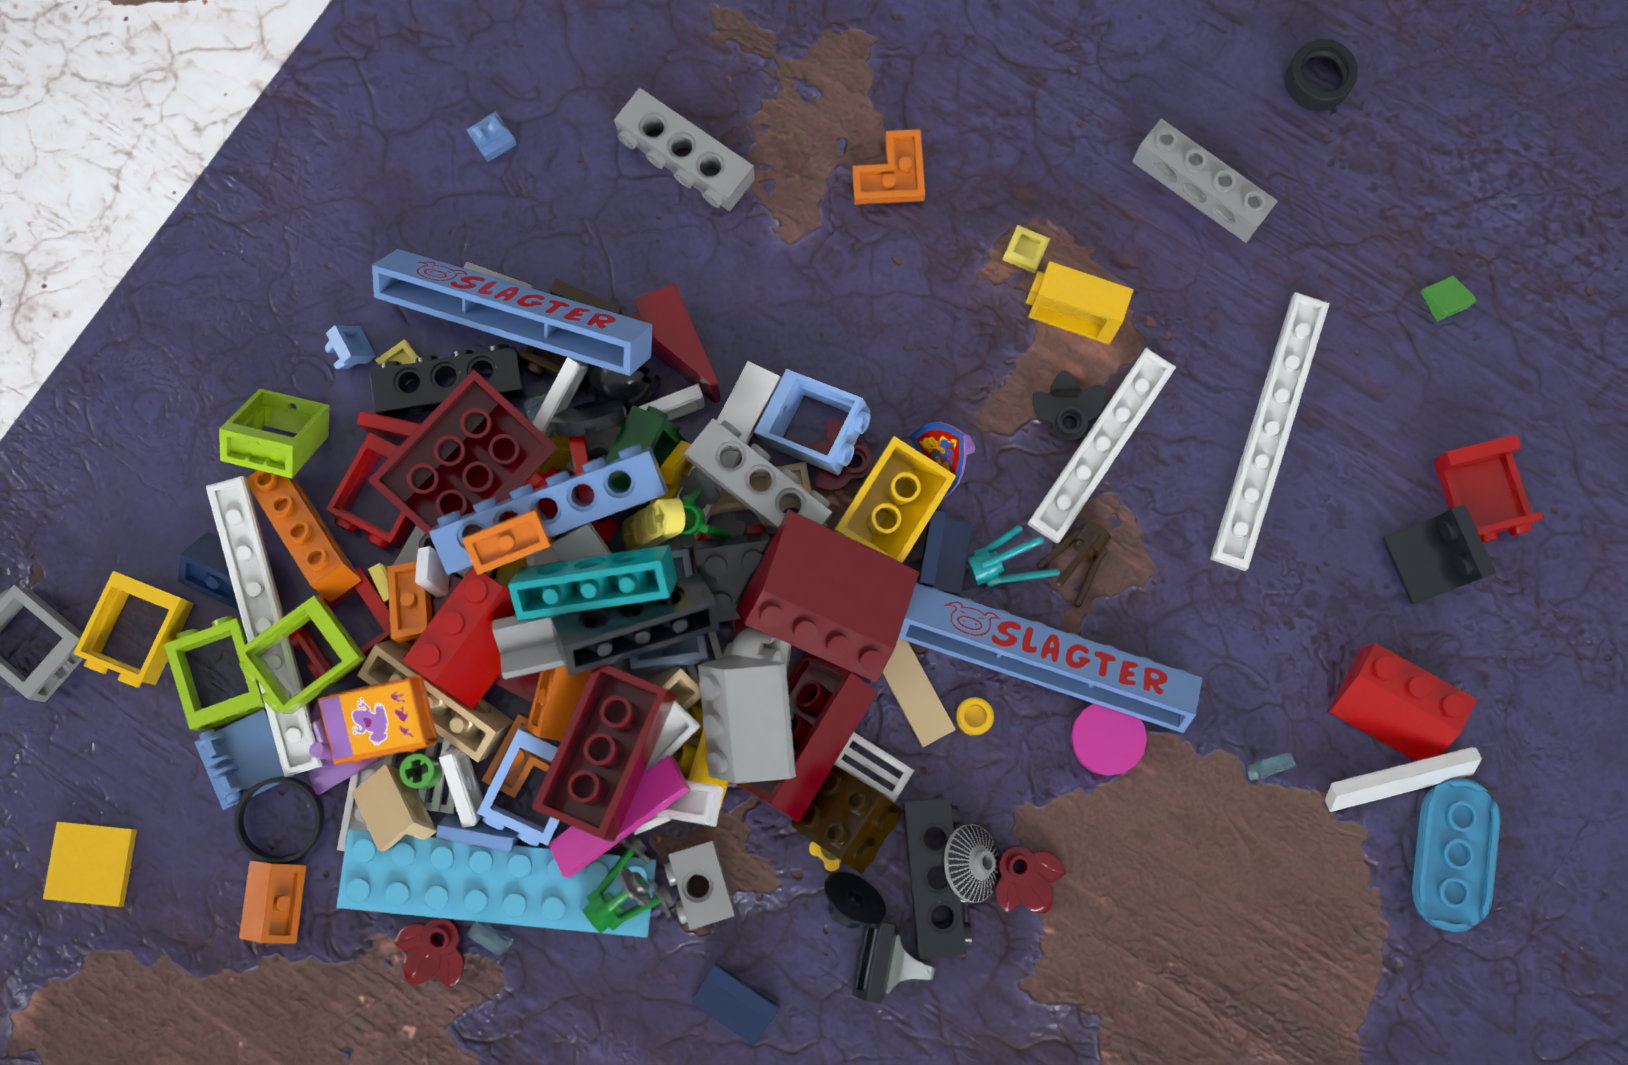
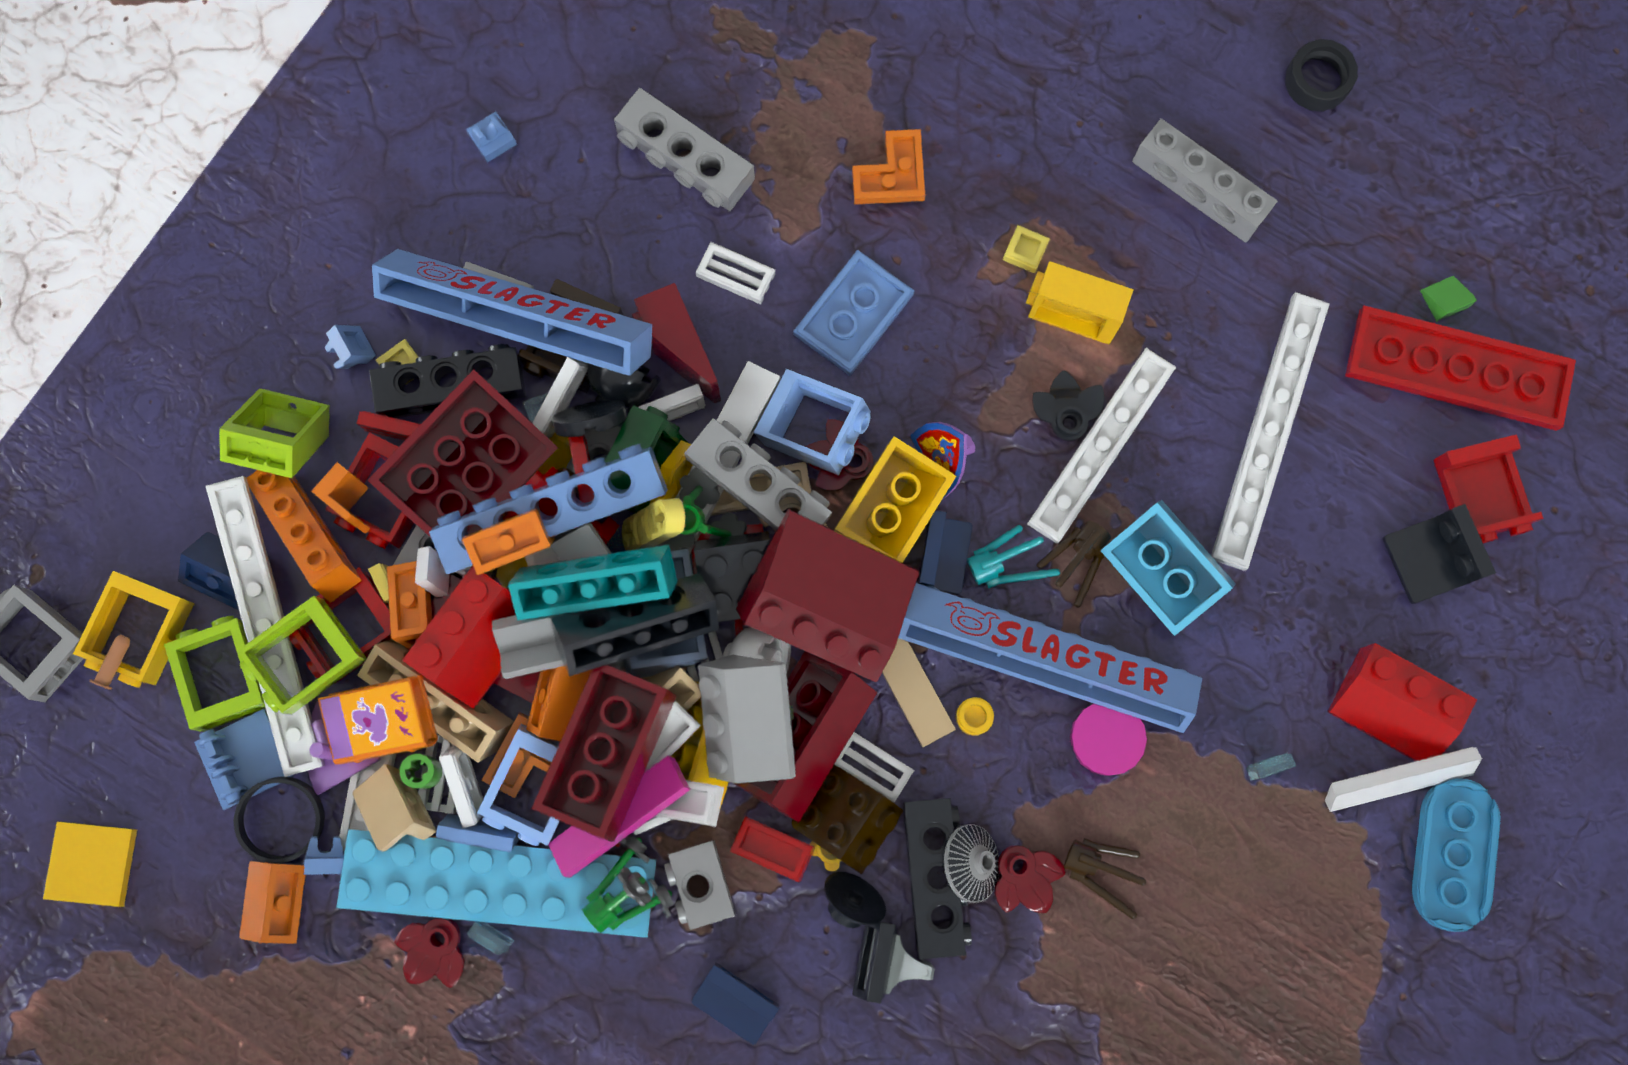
(111, 662): none -> nougat piece
(323, 862): none -> medium blue tile
(340, 492): none -> orange panel
(730, 285): none -> white tile
(772, 849): none -> red tile
(853, 312): none -> medium blue tile
(1084, 860): none -> dark brown plant
(1168, 567): none -> medium azure slope
(1461, 368): none -> red plate

